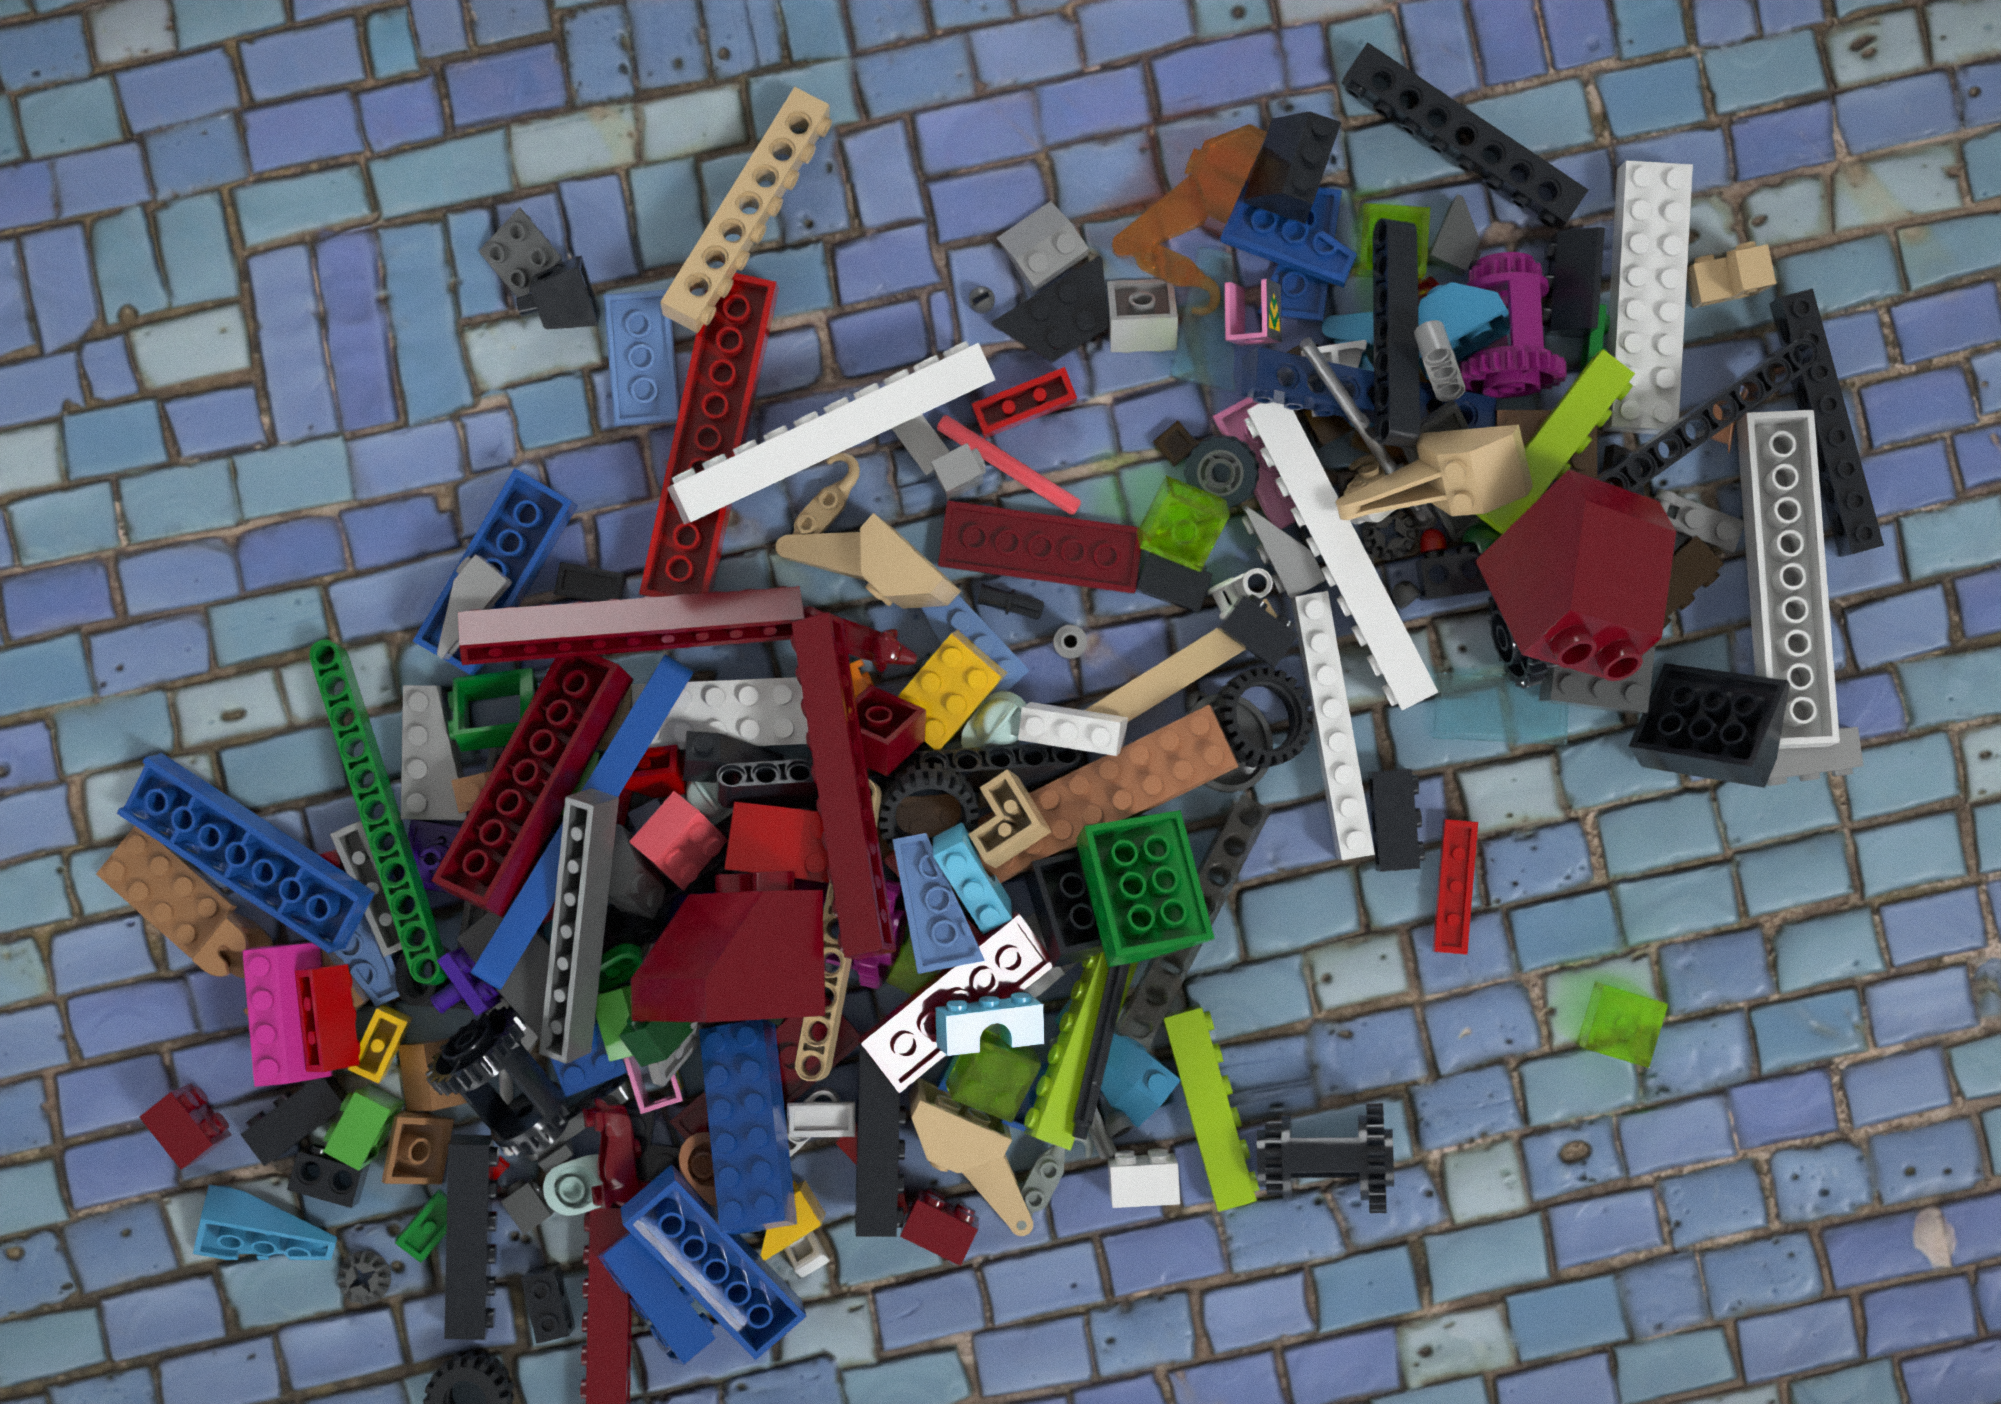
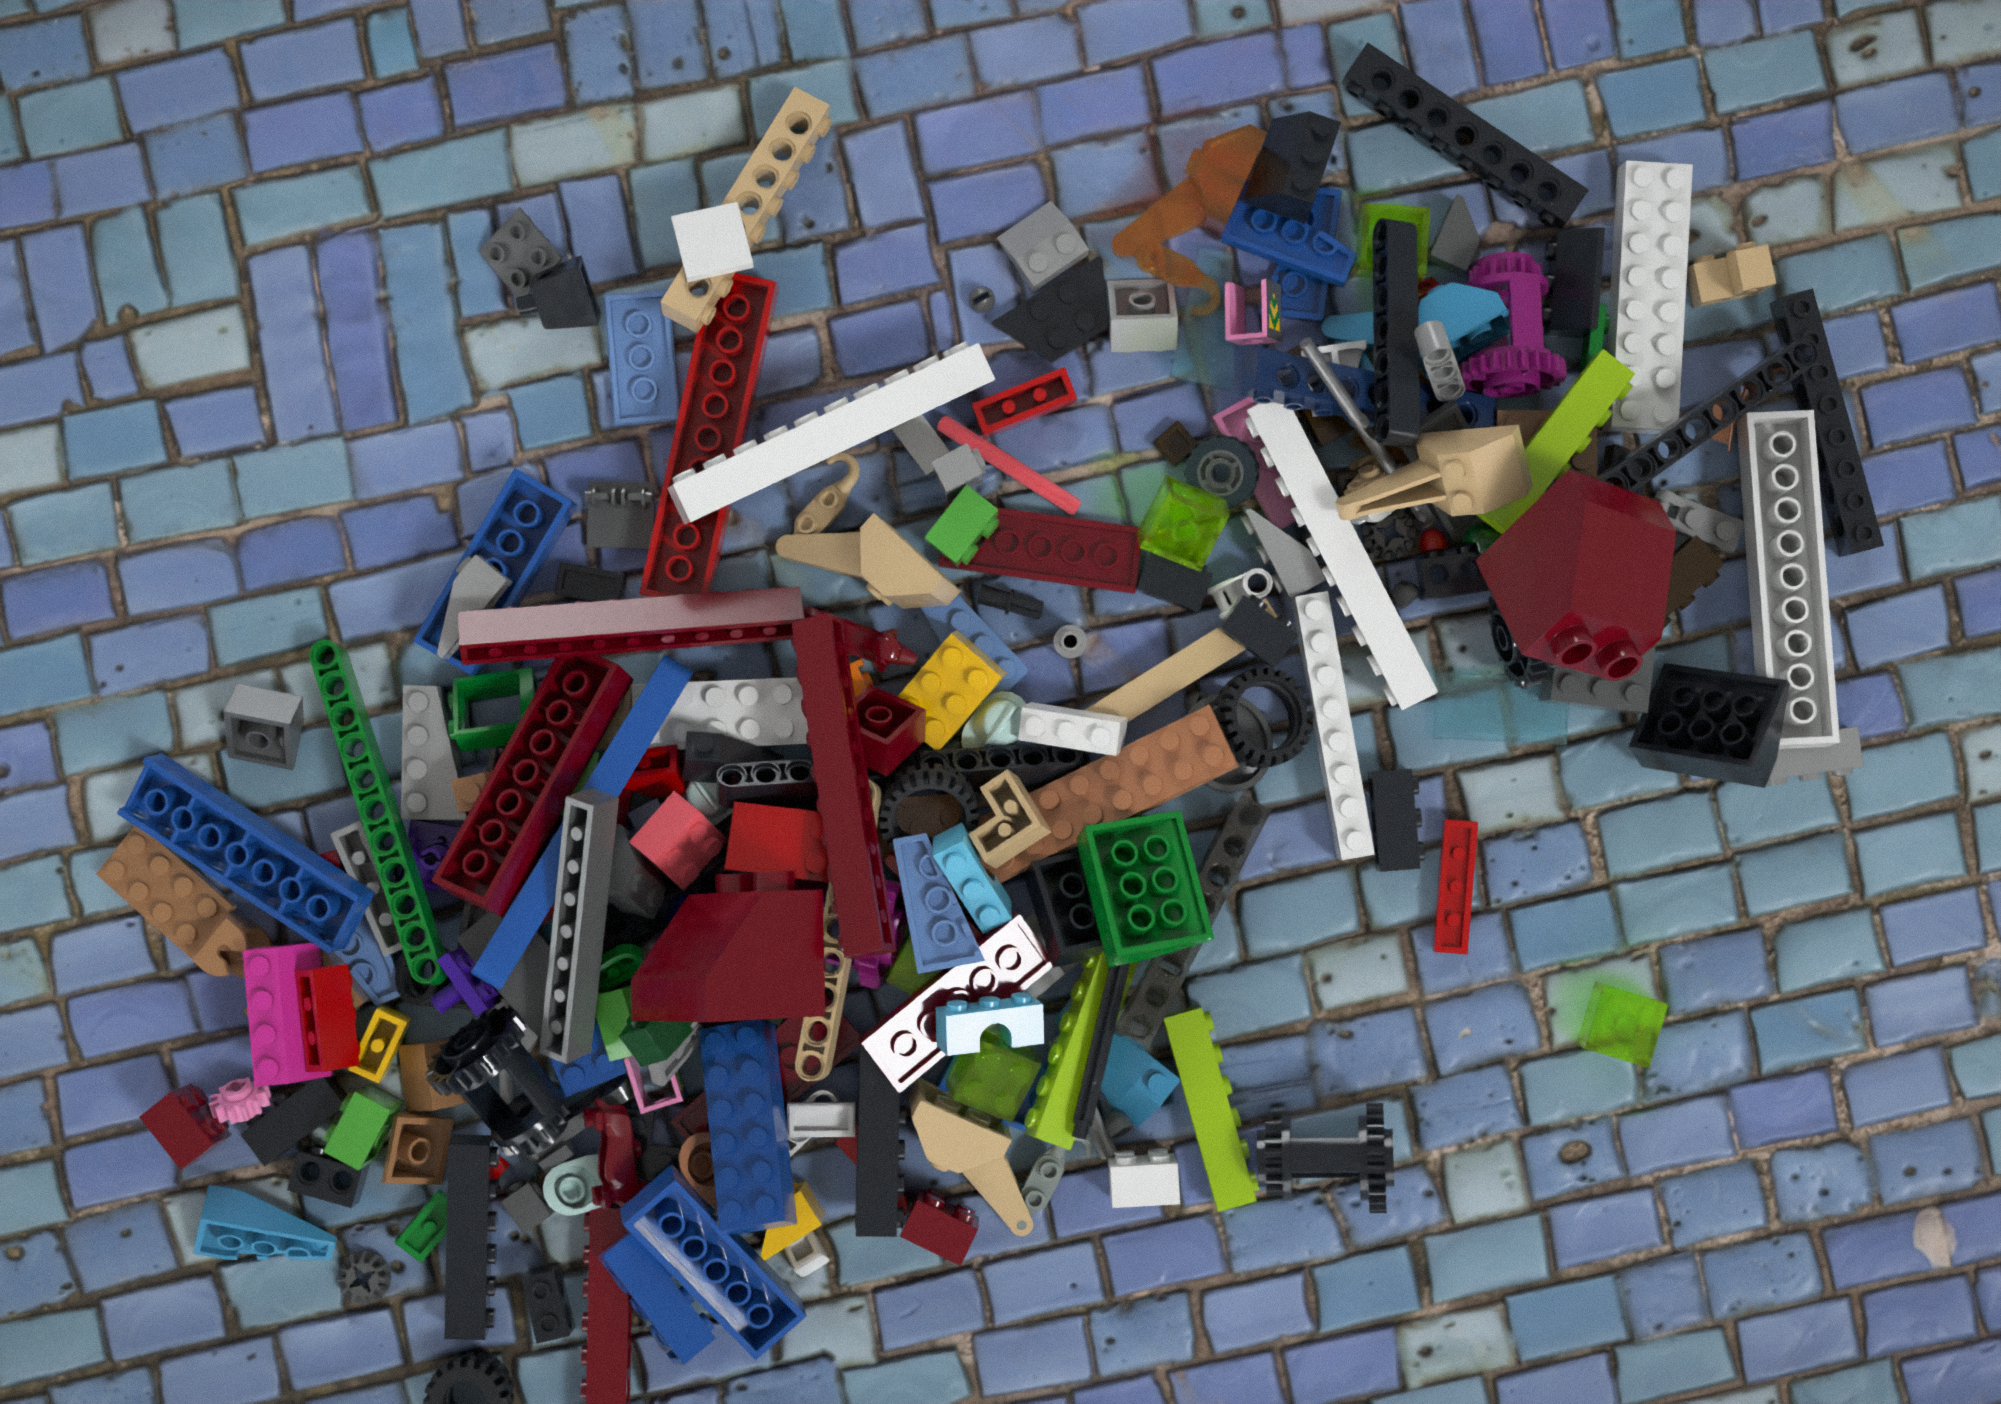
(239, 1101): none -> bright pink gear
(264, 726): none -> dark grey slope
(620, 514): none -> dark grey hinge
(712, 242): none -> white tile
(963, 526): none -> bright green brick

